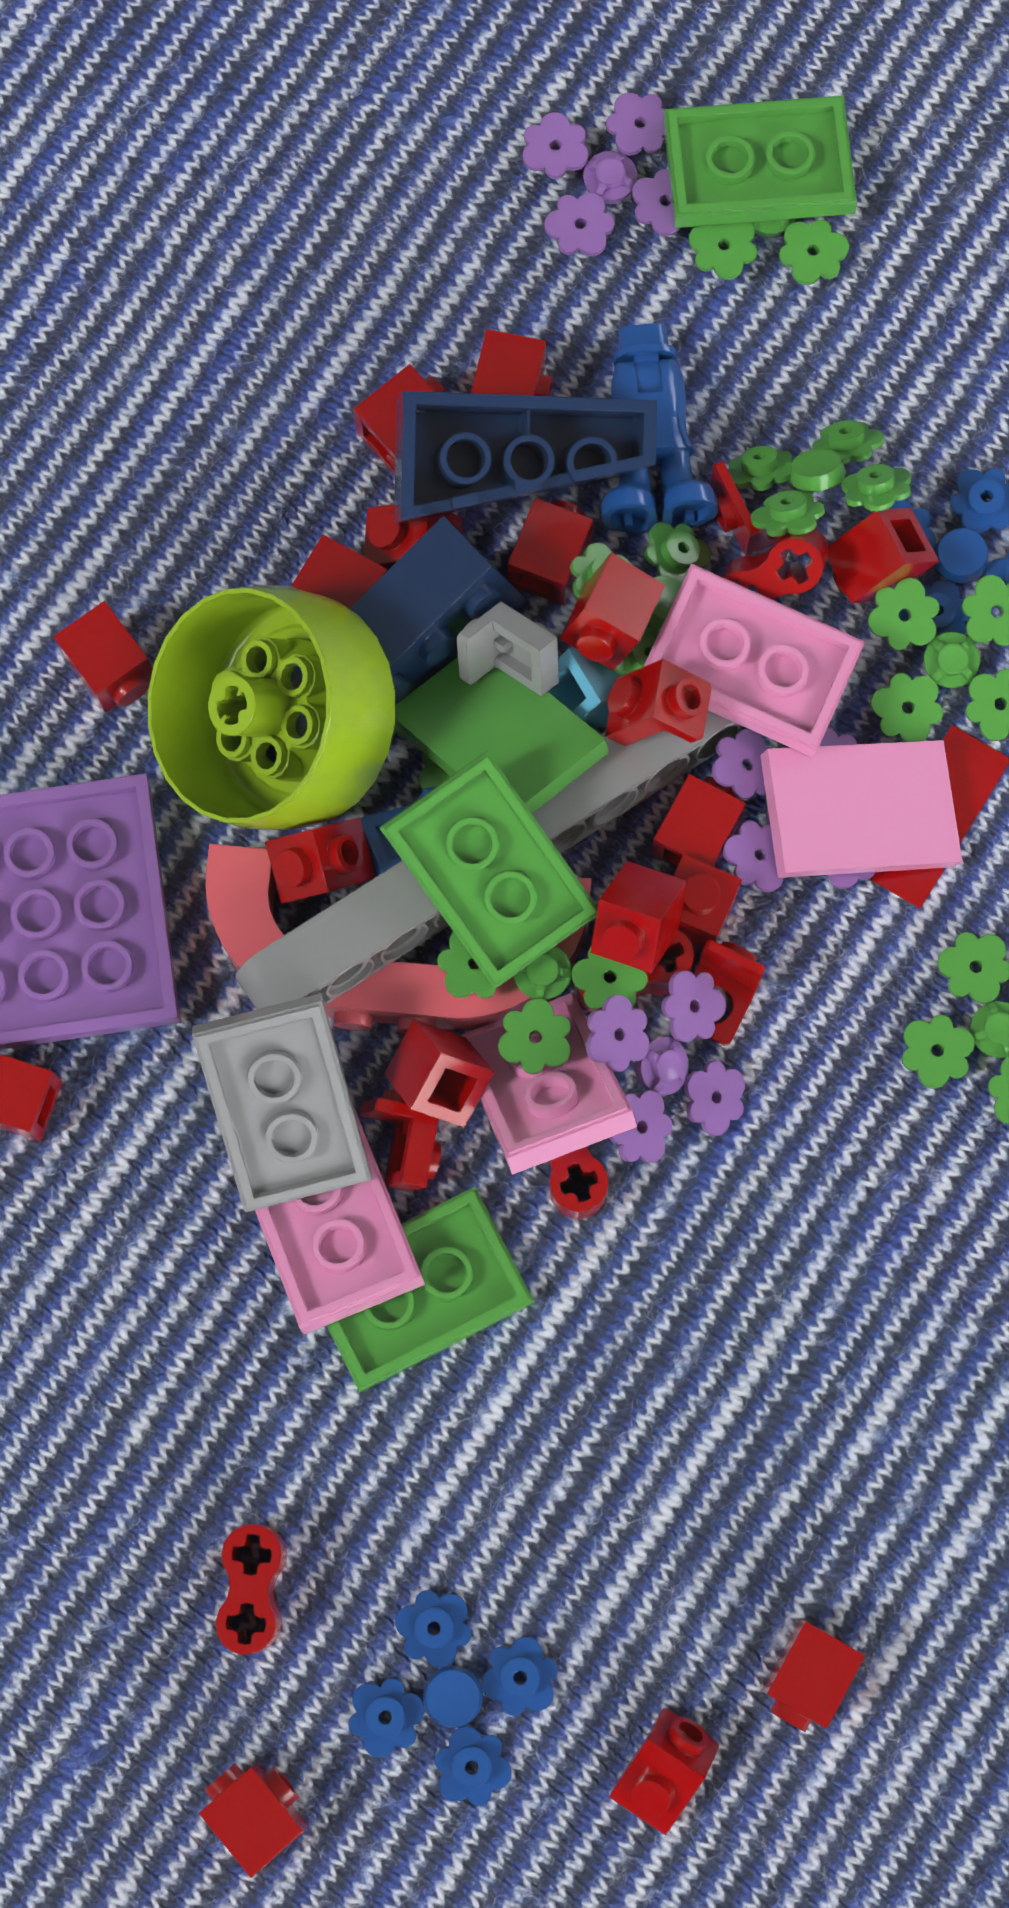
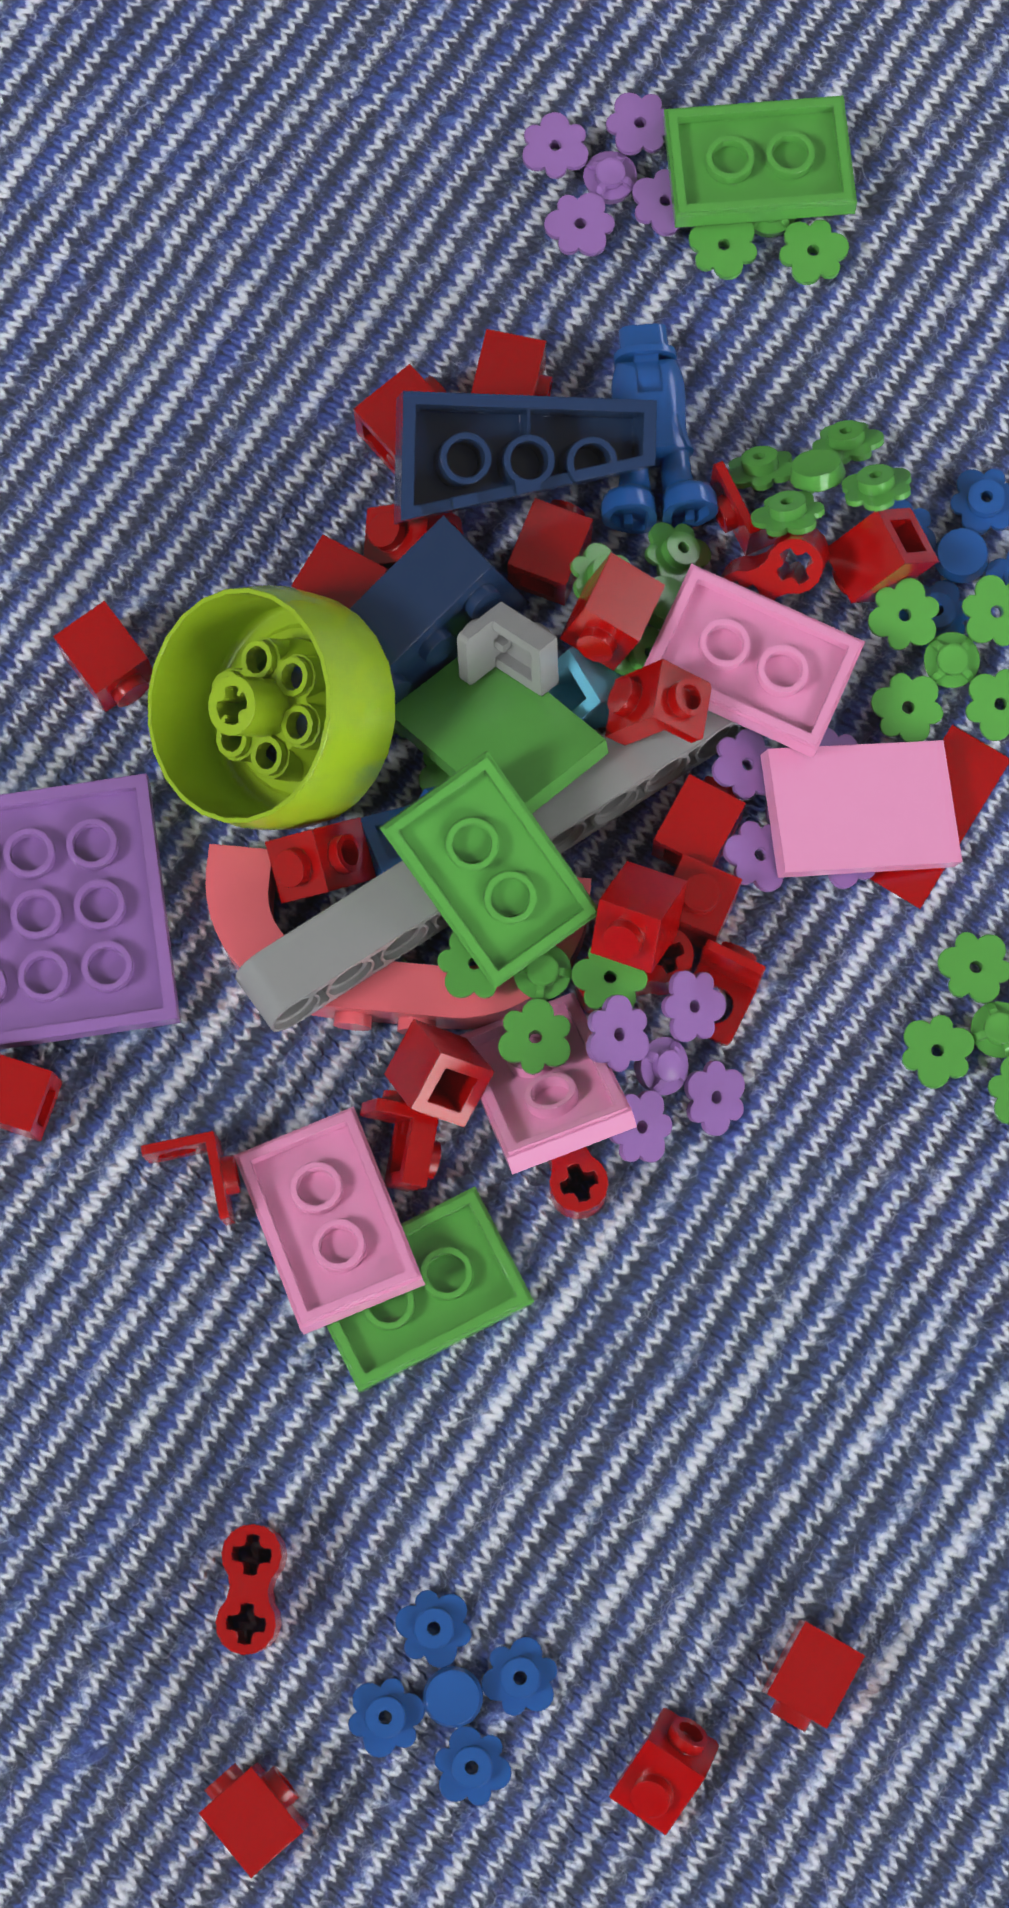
(223, 1168): none -> red bracket
(282, 1102): light grey tile -> none

